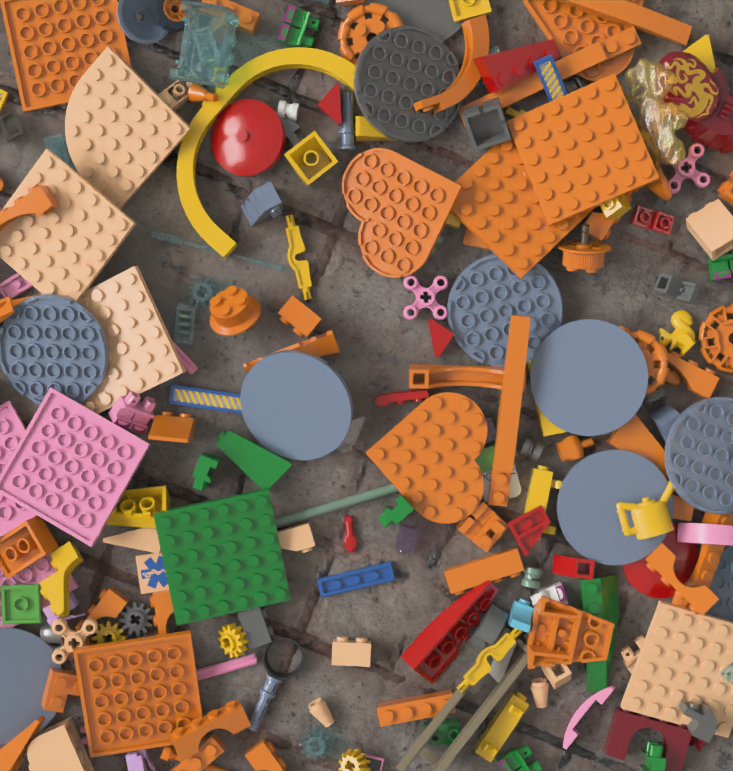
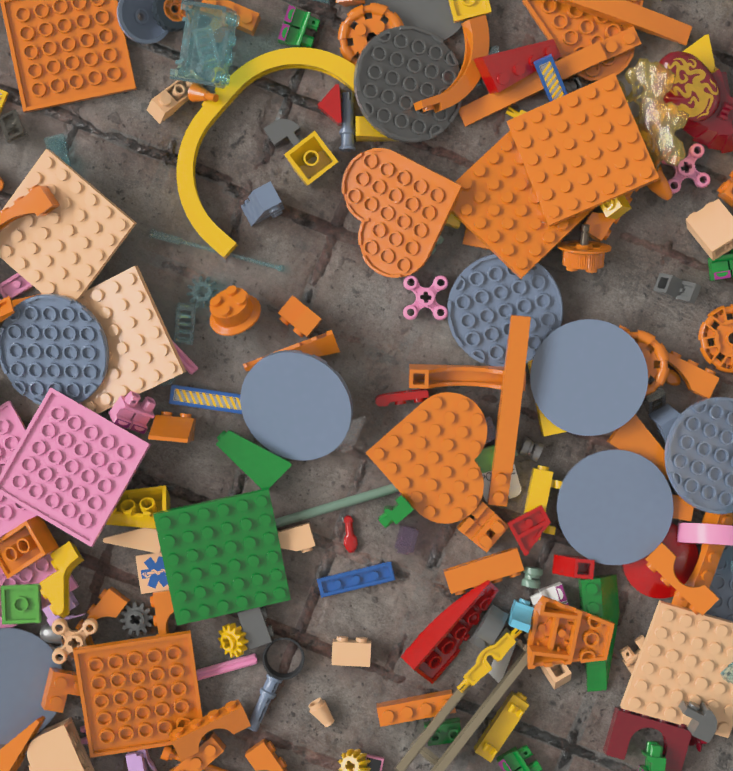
(108, 629): yellow gear -> none
(119, 128): light nougat plate -> none
(203, 470): green hips -> none
(248, 138): red dish -> none
(288, 111): white wheel -> none
(297, 247): yellow piece -> none
(312, 737): clear light blue gear -> none
(439, 336): red slope -> none
(486, 124): dark grey piece -> none
(540, 691): light nougat cone -> none
(571, 732): bright pink slope -> none
(572, 448): orange piece -> none
(649, 516): yellow piece -> none
(652, 220): red slope -> none
(682, 336): yellow animal -> none

